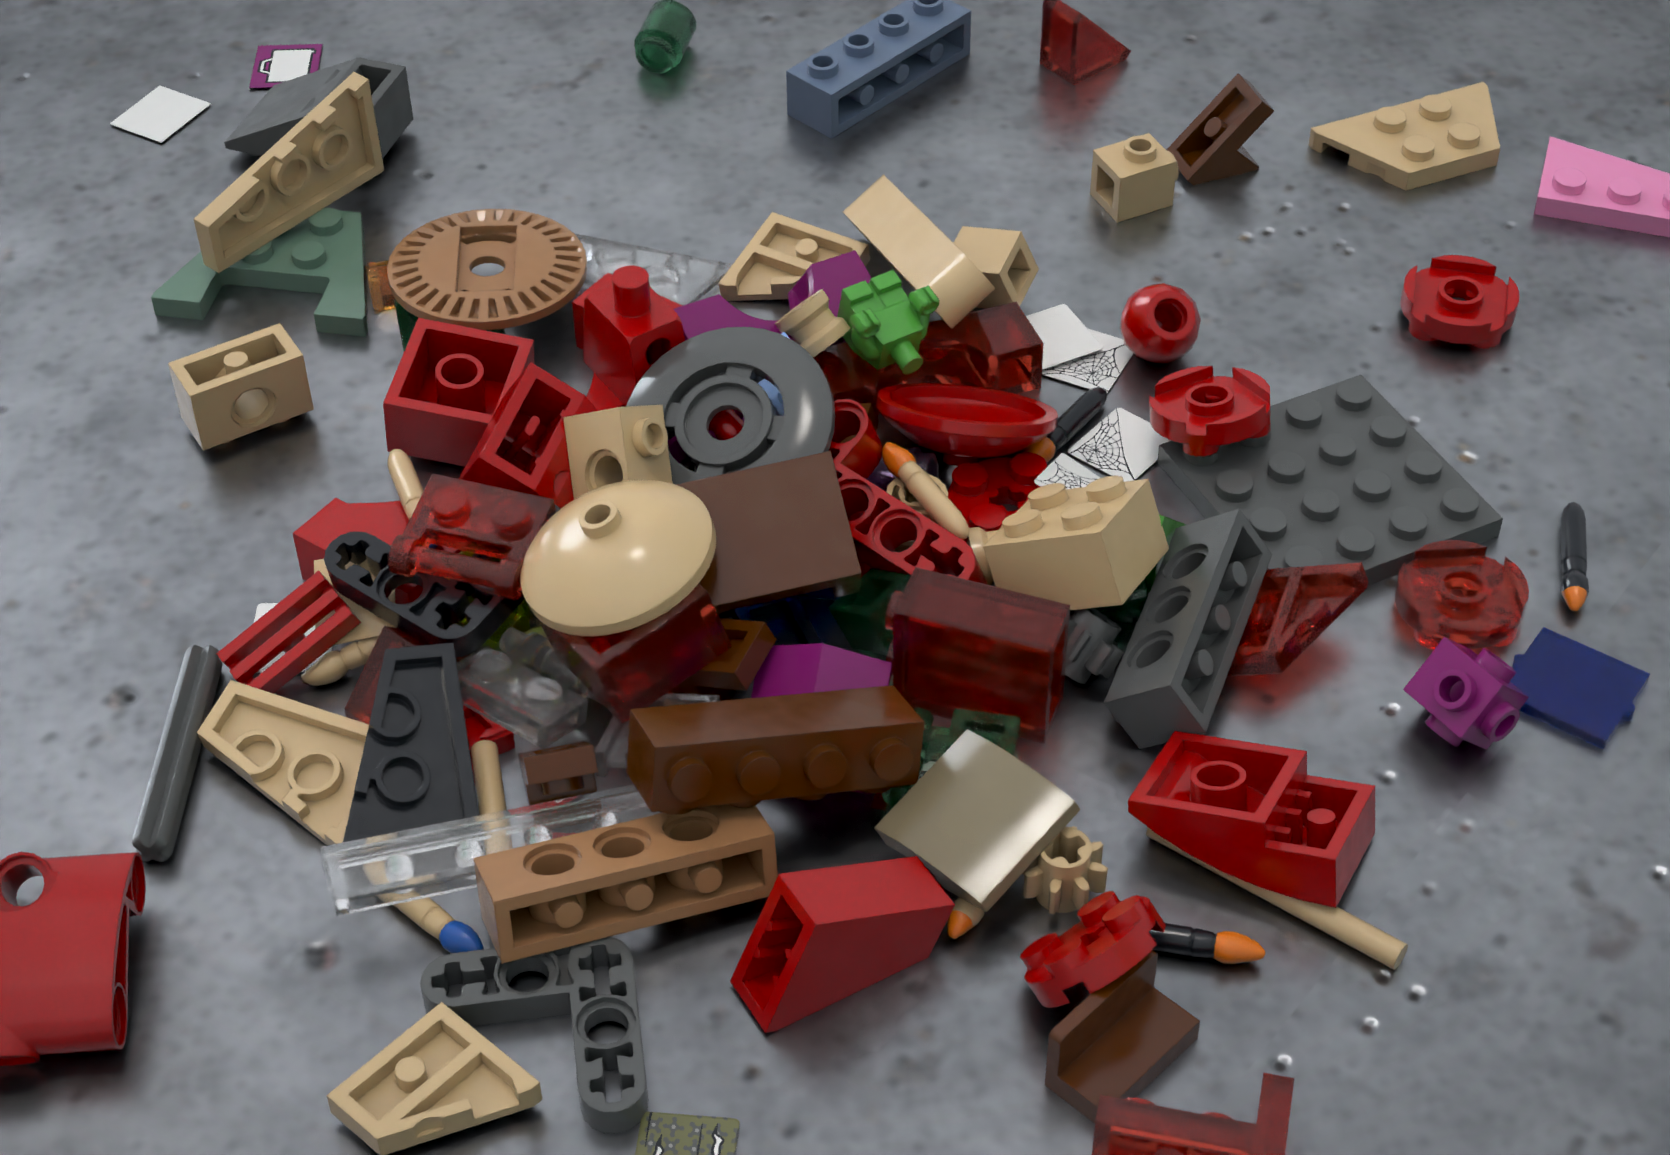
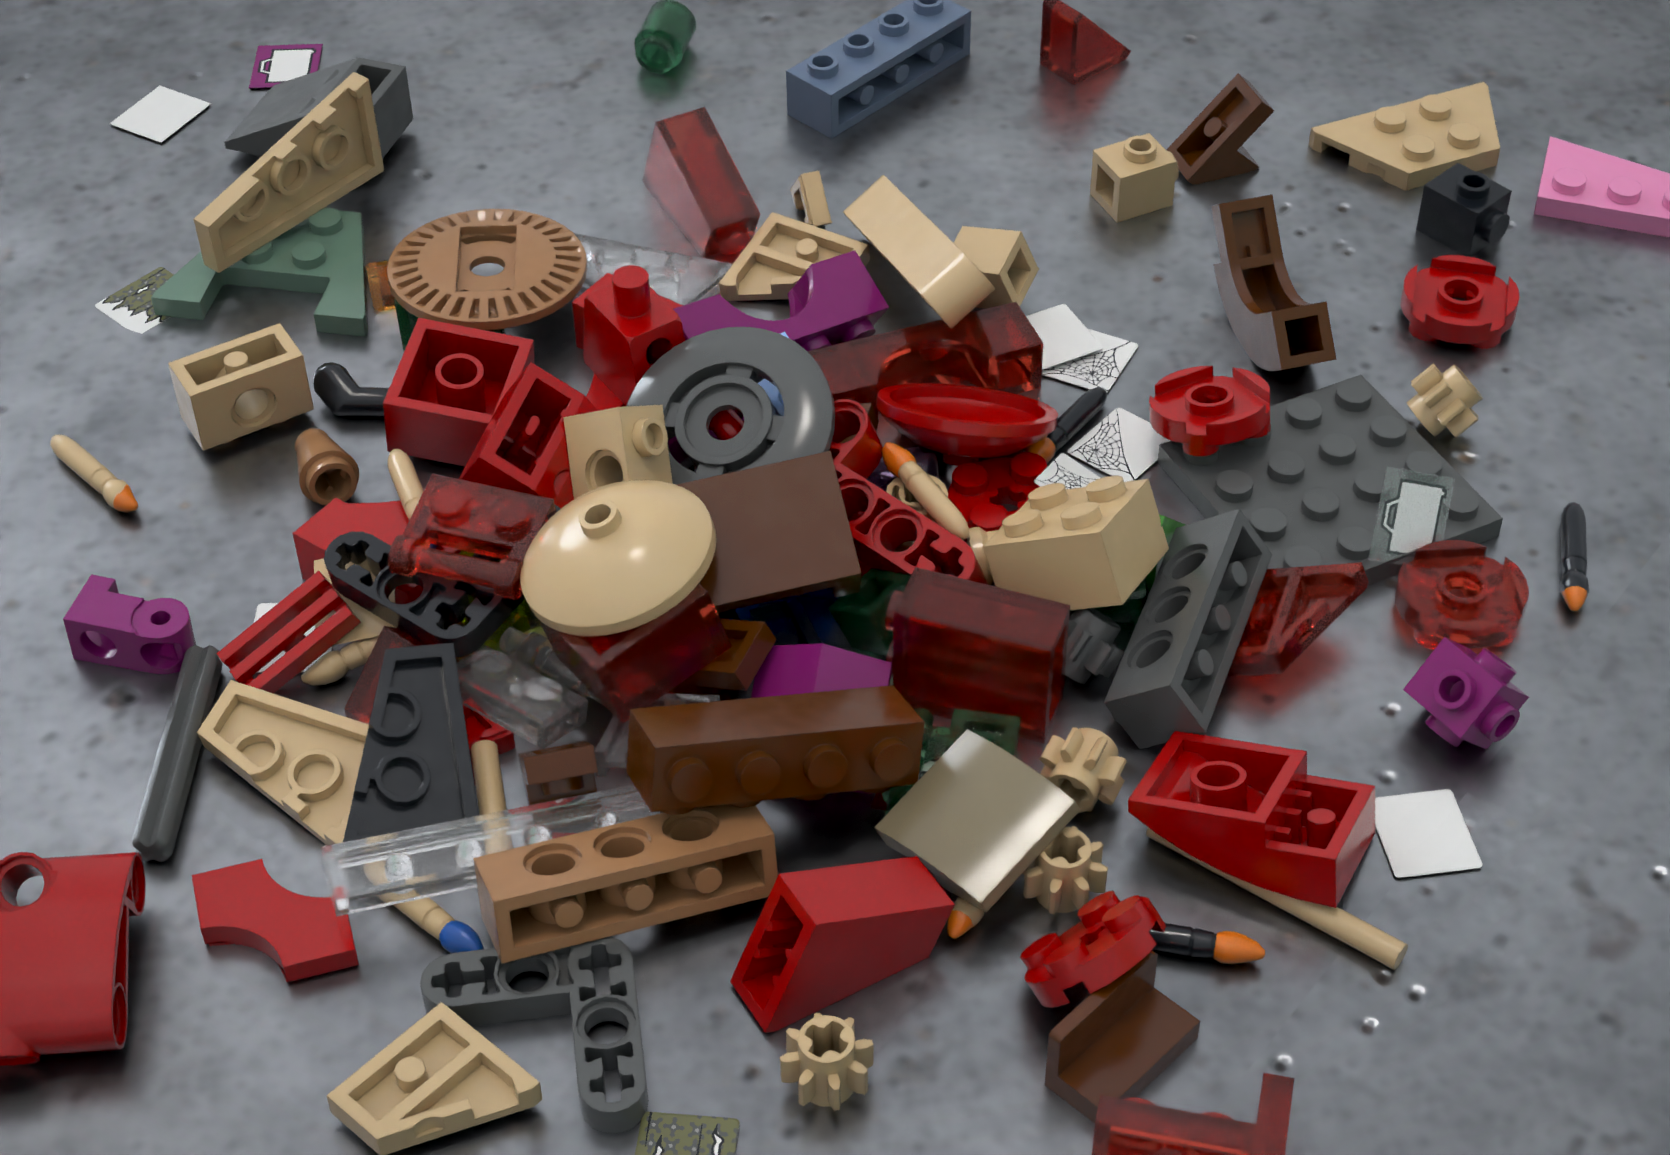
(115, 491): none -> tan piece
(128, 629): none -> magenta leg
(133, 303): none -> sticker
(254, 911): none -> red tile
(324, 468): none -> medium nougat cone
(343, 394): none -> black arm
(700, 184): none -> clear red slope
(810, 196): none -> tan tile
(813, 324): tan wheel -> none
(826, 1061): none -> tan gear
(886, 321): bright green piece -> none
(1084, 767): none -> tan gear
(1160, 323): red piece -> none
(1258, 295): none -> reddish brown arch
(1410, 513): none -> clear sticker
(1424, 834): none -> white sticker
(1444, 400): none -> tan gear
(1464, 210): none -> black brick
(1577, 687): clear blue piece -> none

